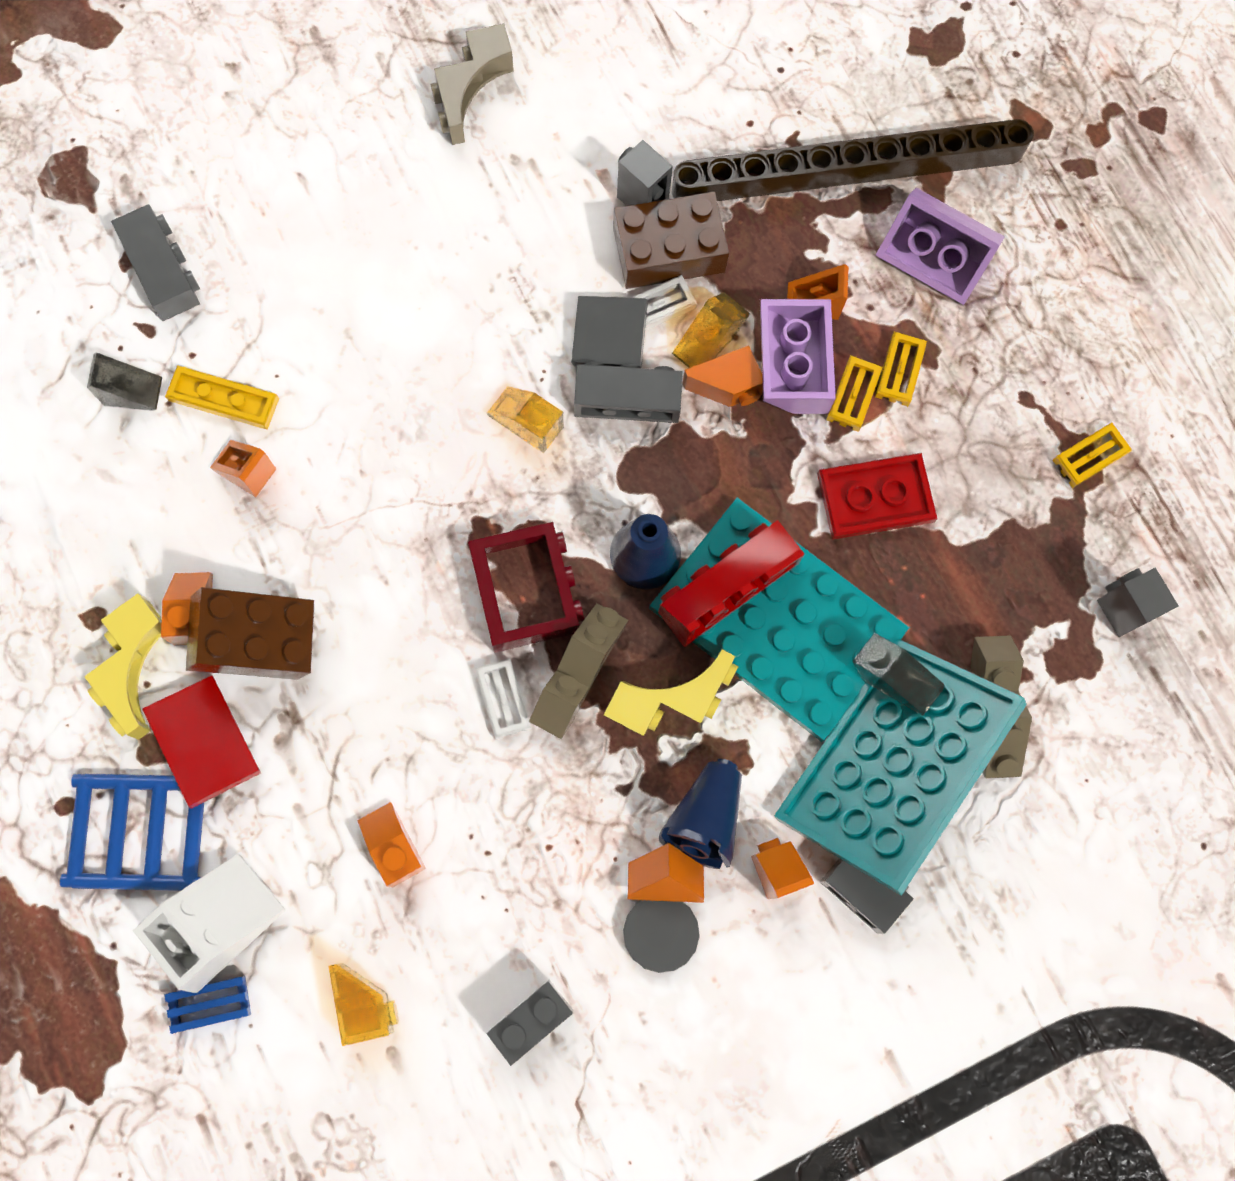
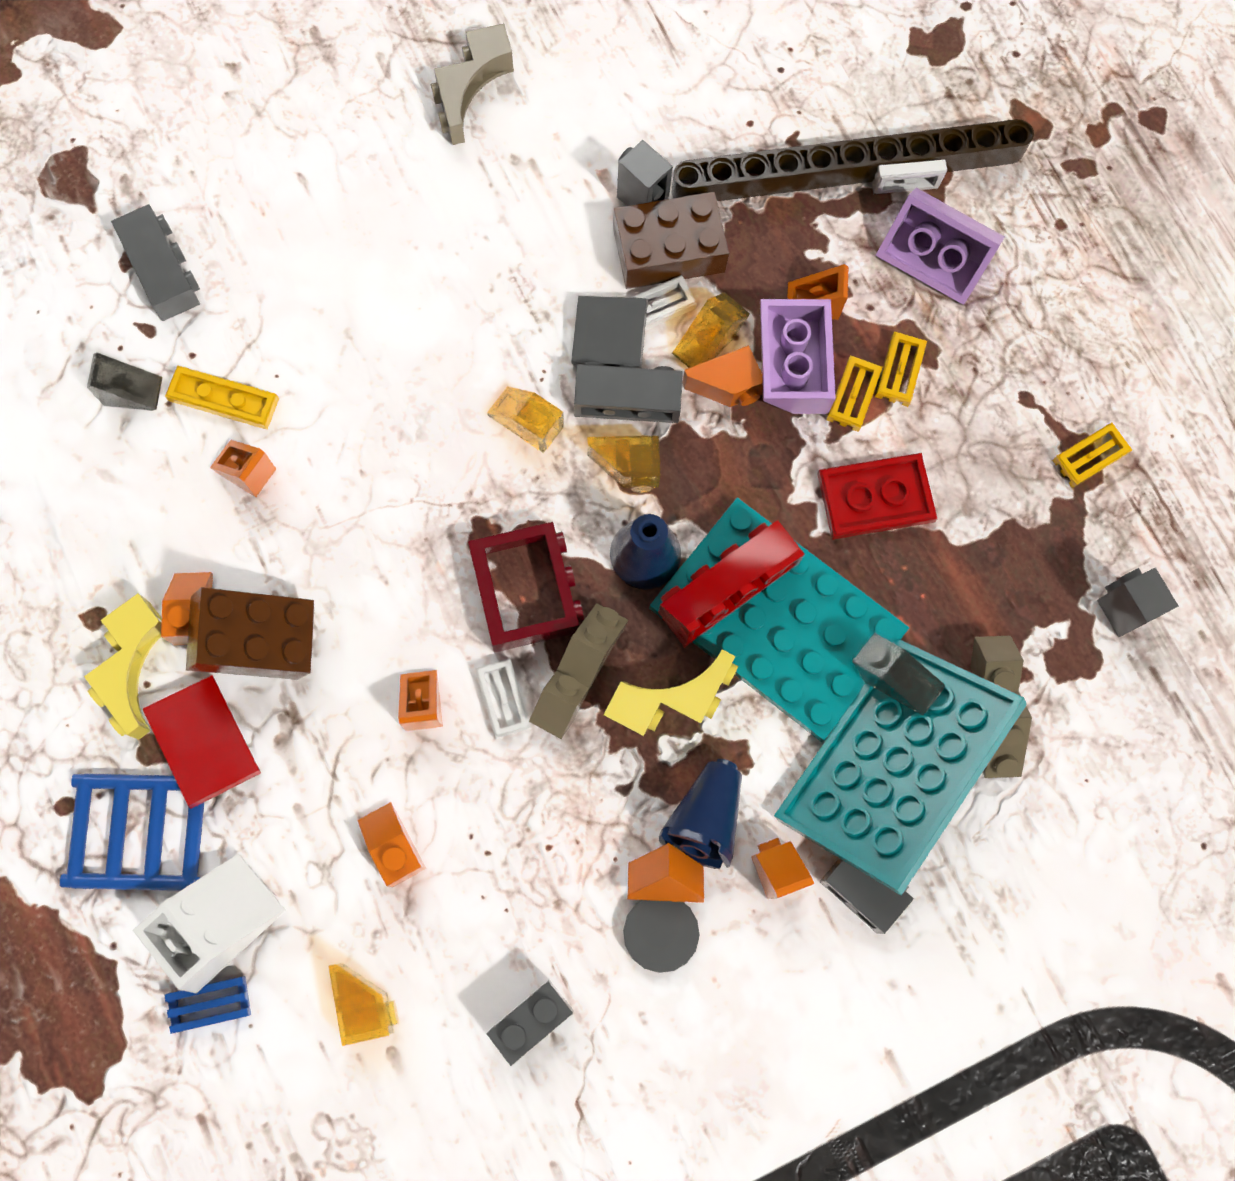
(419, 701): none -> orange slope
(628, 460): none -> clear yellow slope
(909, 176): none -> white tile

